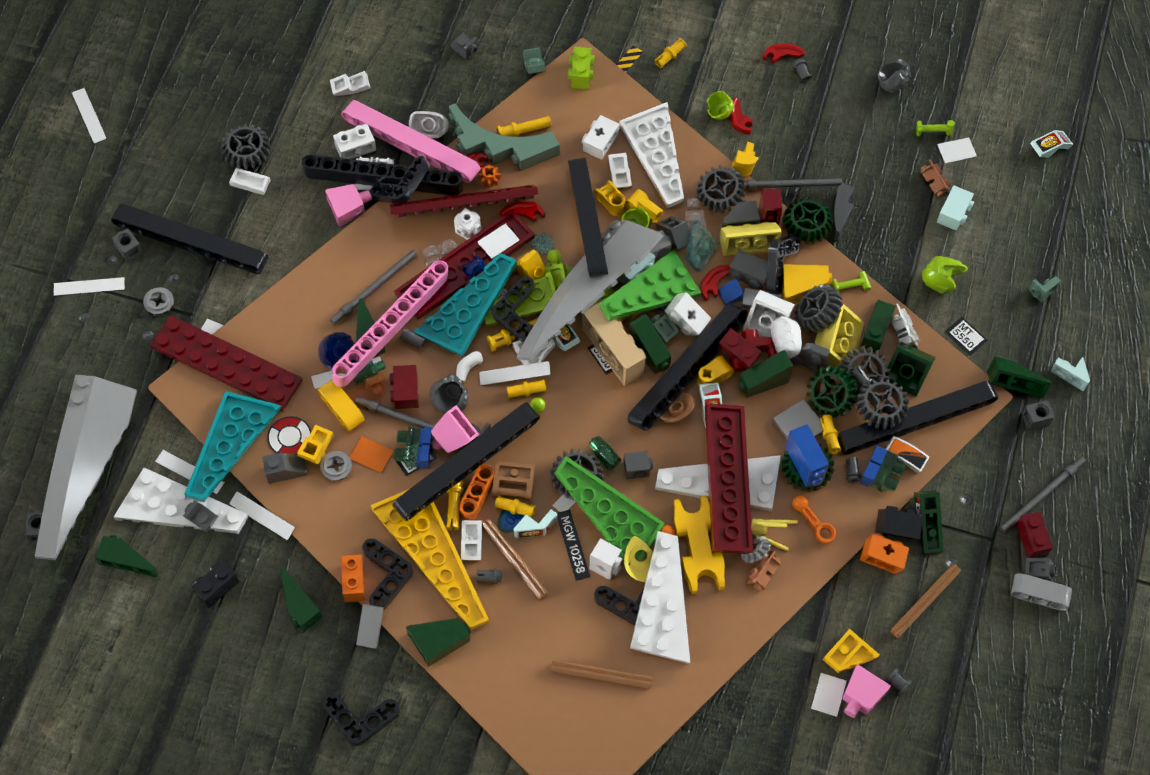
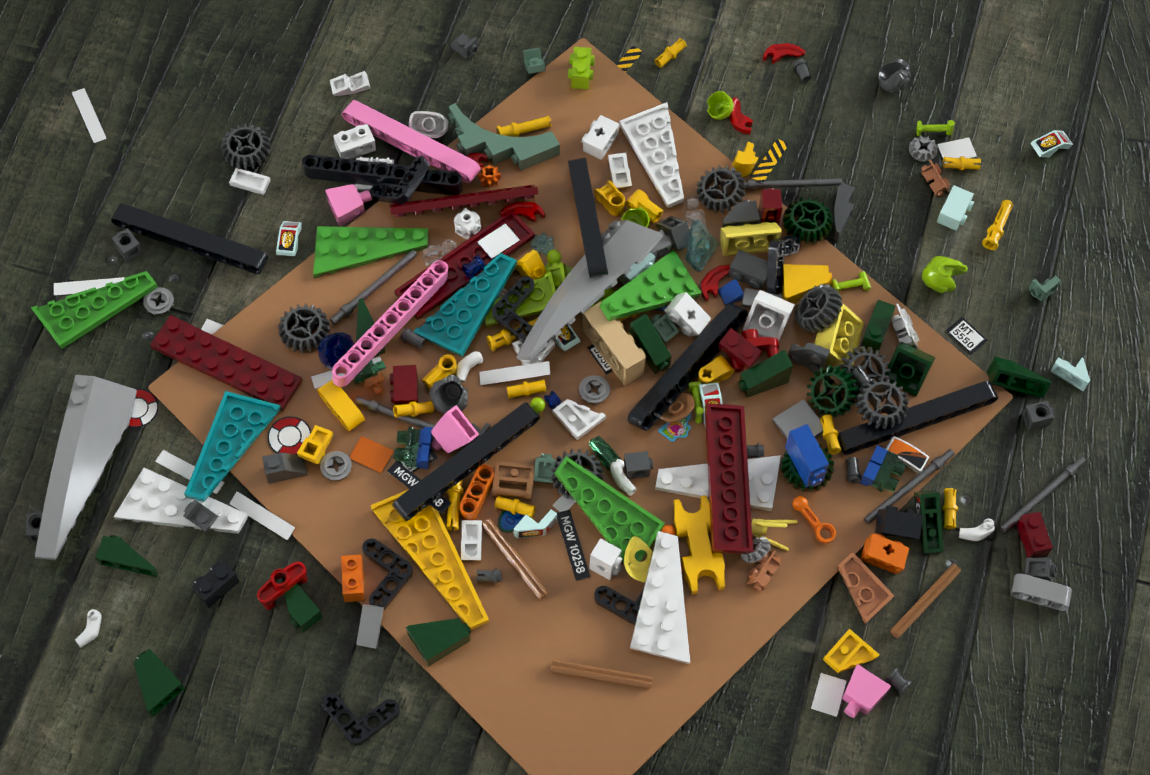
(87, 309): none -> bright green wing
(91, 630): none -> white arm
(144, 409): none -> sticker
(156, 682): none -> dark green slope
(271, 590): none -> red connector
(288, 238): none -> slope
(298, 336): none -> dark grey gear
(359, 246): none -> bright green wing
(409, 480): none -> black sticker
(413, 409): none -> yellow pin
(439, 371): none -> yellow piece
(543, 468): none -> sand green bracket
(552, 399): none -> clear blue bush
(577, 418): none -> white wing
(596, 382): none -> light grey gear
(620, 478): none -> white arm
(676, 429): none -> sticker
(699, 411): none -> lime piece
(755, 450): none -> dark grey pin
(769, 161): none -> sticker
(786, 336): white piece -> none
(865, 588): none -> nougat wing
(923, 155): none -> light grey gear
(936, 464): none -> flat silver bar
(950, 508): none -> yellow pin
(961, 163): none -> yellow pin
(979, 532): none -> white arm
(996, 231): none -> yellow pin

